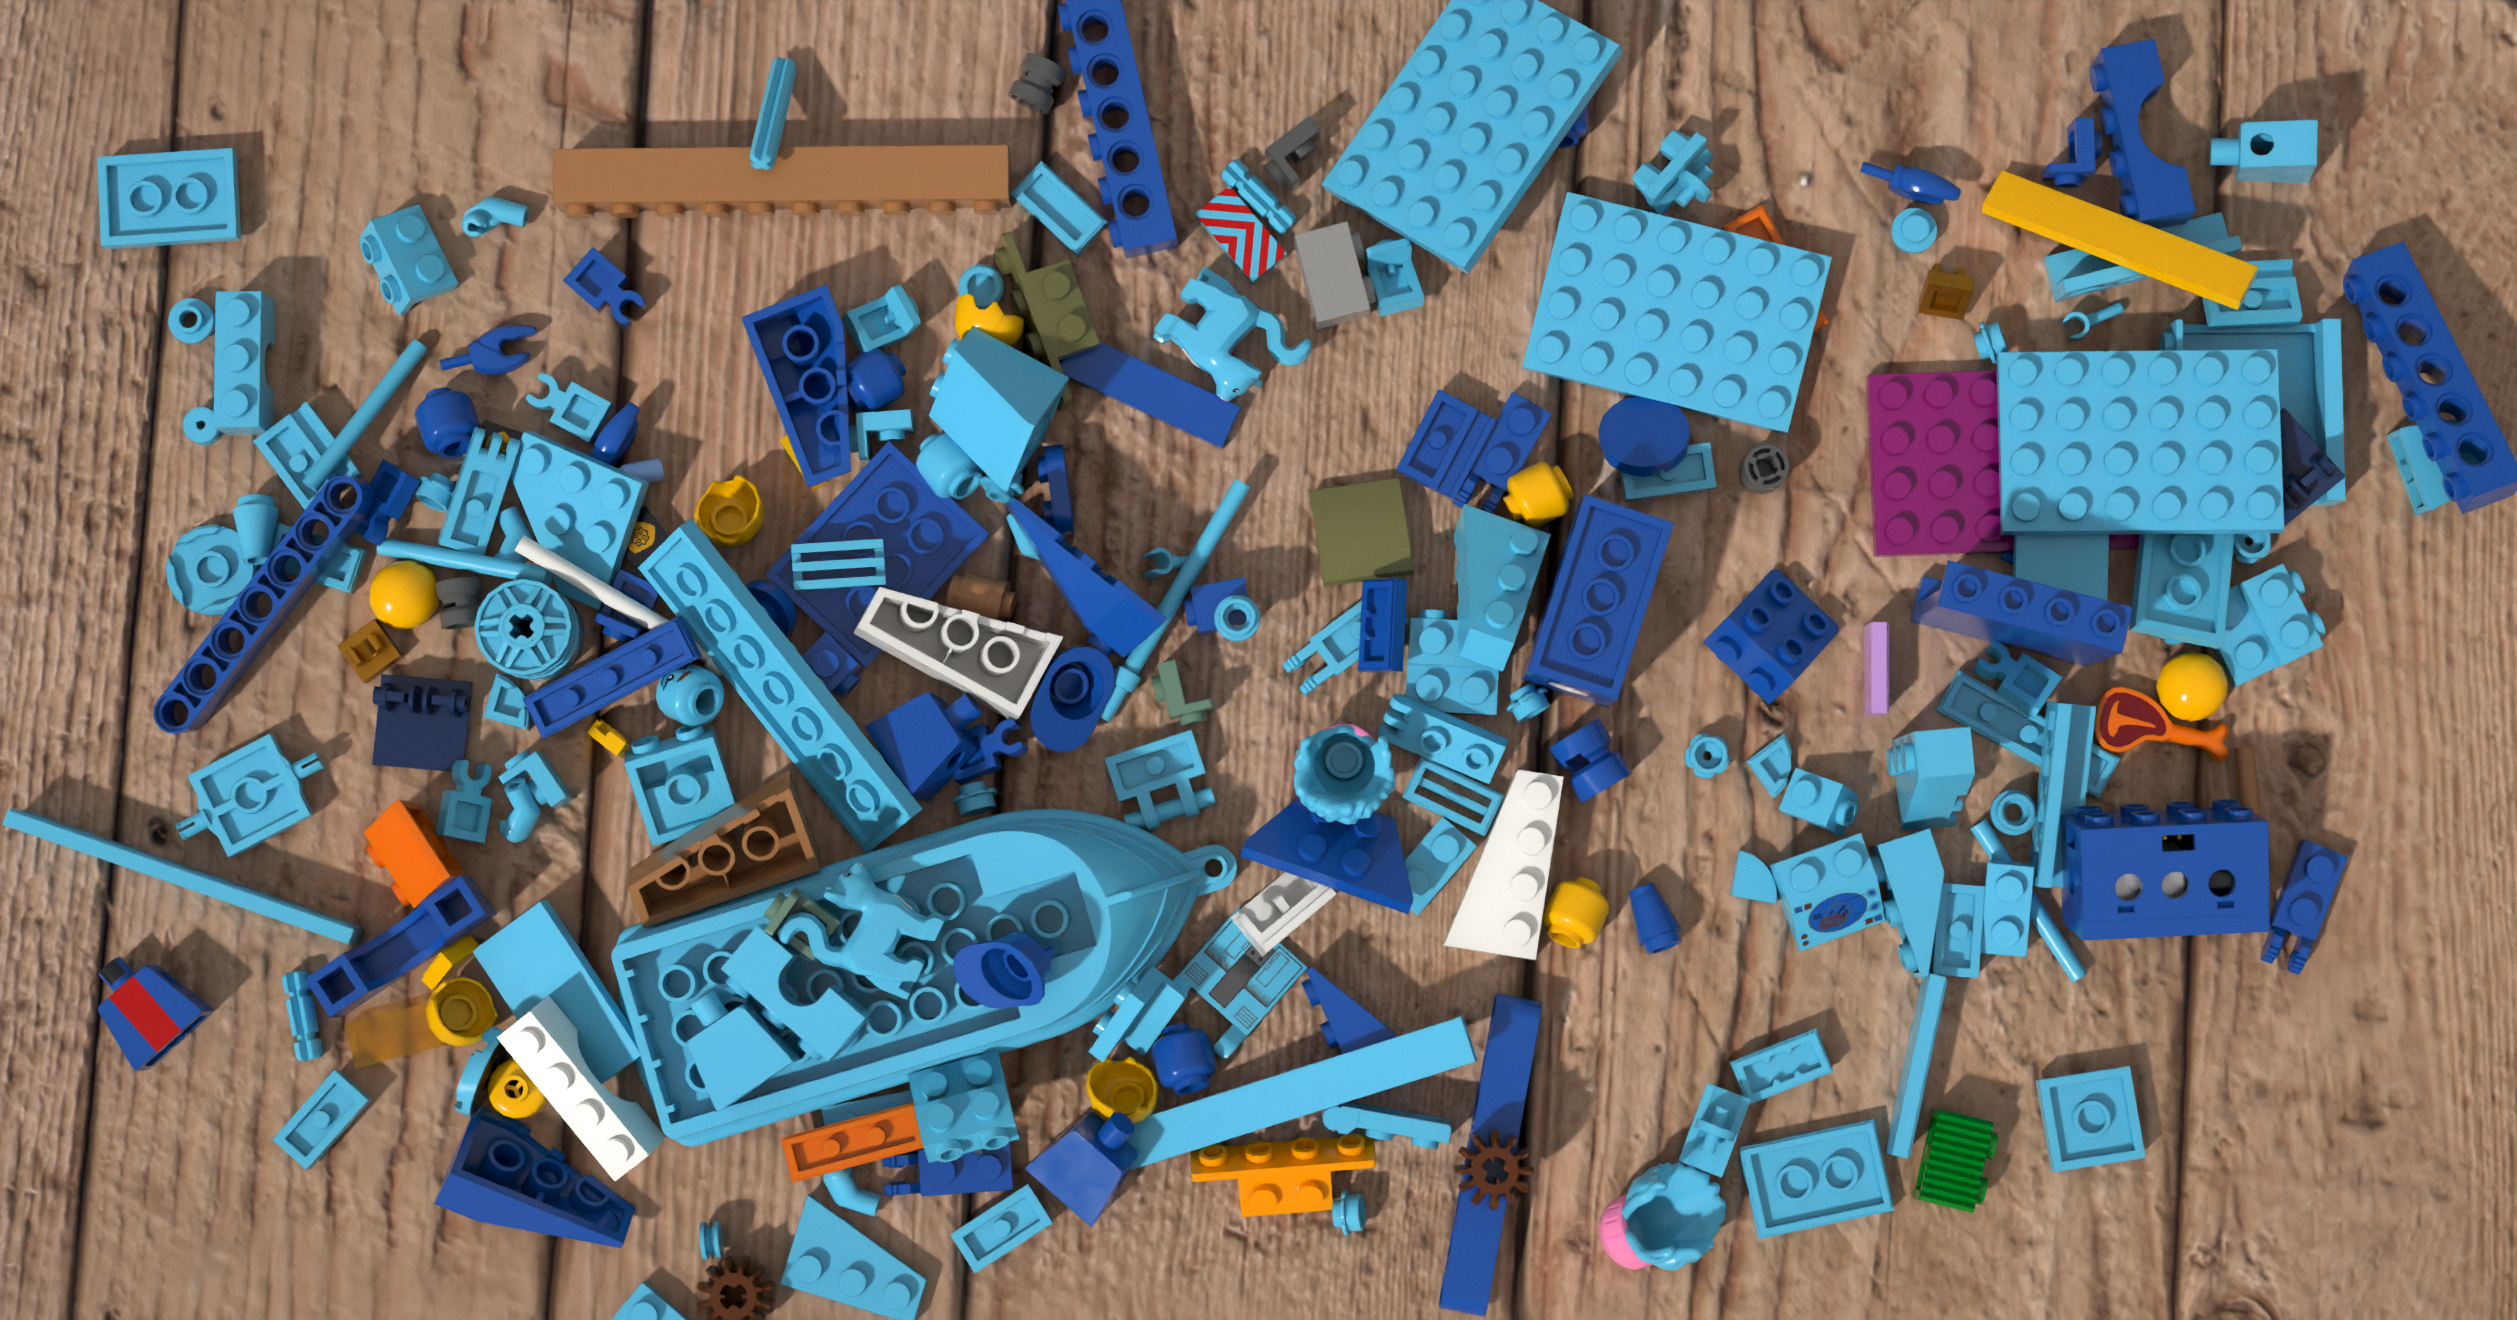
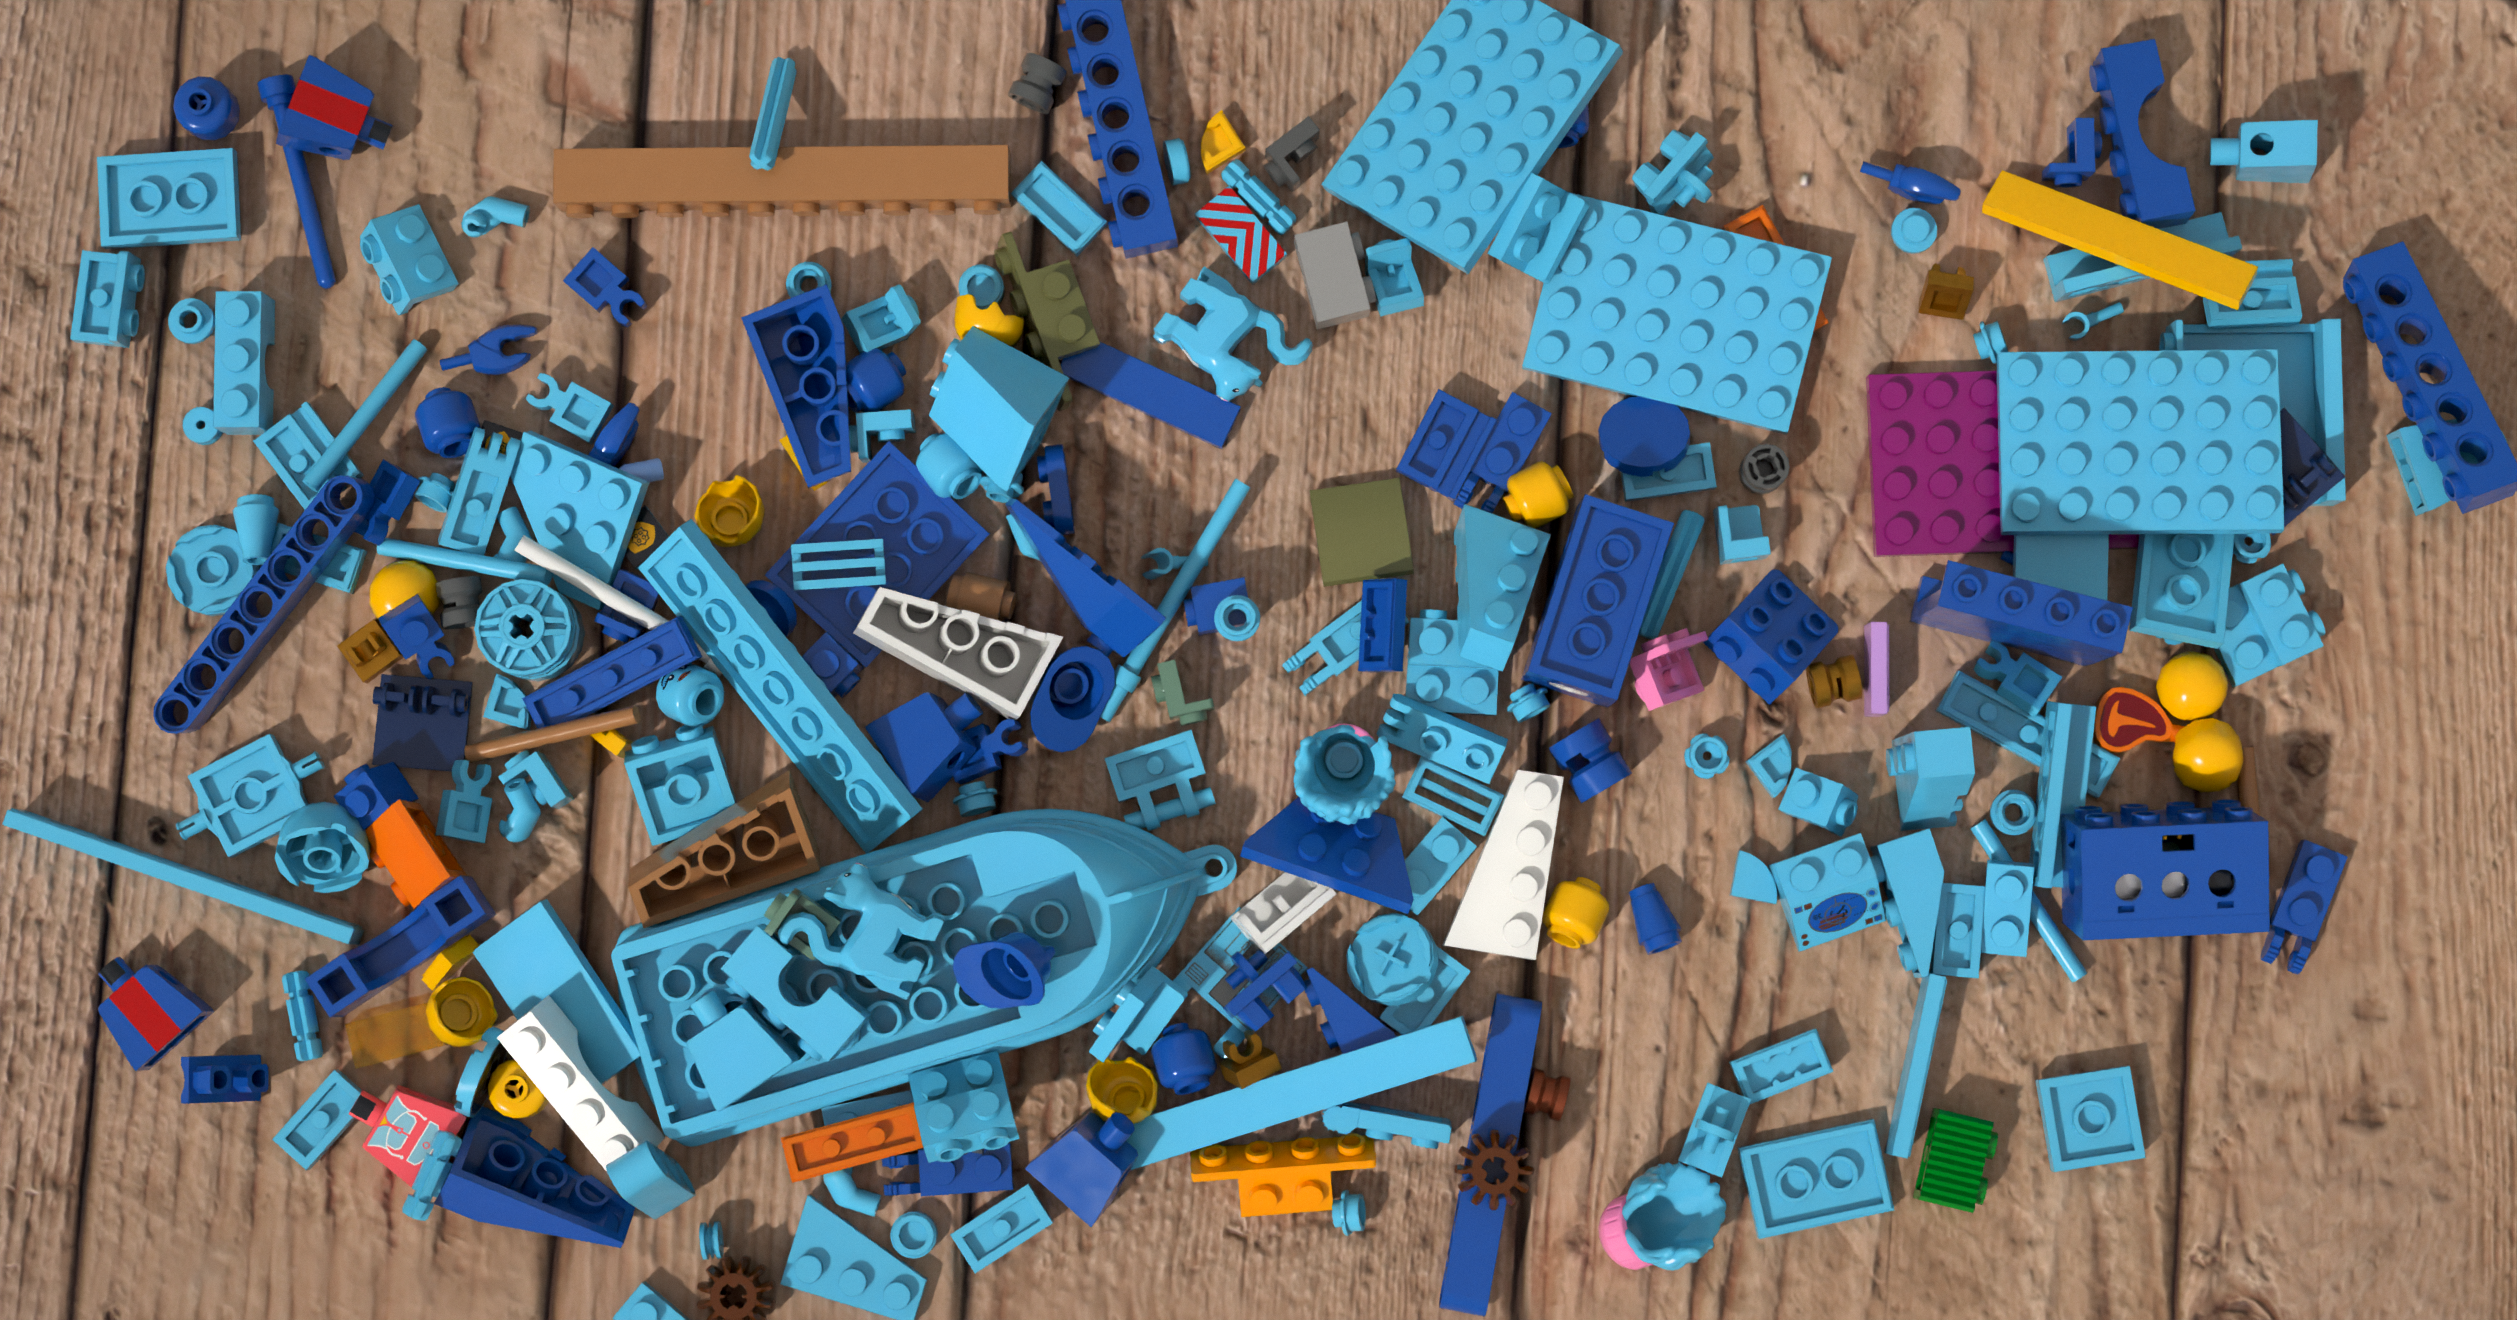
(107, 298): none -> medium azure bracket
(206, 108): none -> blue head
(223, 1078): none -> blue hips
(277, 93): none -> blue piece
(323, 848): none -> medium azure cylinder
(330, 114): none -> torso
(373, 791): none -> blue brick
(404, 1127): none -> coral torso
(415, 631): none -> blue plate
(432, 1175): none -> medium azure axle
(552, 734): none -> medium nougat bar
(650, 1180): none -> medium azure beam
(803, 271): none -> medium azure plate
(914, 1234): none -> medium azure tile
(1176, 161): none -> medium azure tile
(1219, 143): none -> yellow tile
(1249, 1065): none -> pearl gold tile
(1280, 976): none -> blue hips
(1392, 959): none -> medium azure tile
(1424, 1009): none -> medium azure plate
(1539, 228): none -> medium azure bracket
(1547, 1094): none -> copper wheel
(1666, 669): none -> bright pink bracket
(1671, 571): none -> medium azure axle
(1740, 534): none -> medium azure panel
(1834, 681): none -> pearl gold wheel
(2207, 755): none -> yellow hair

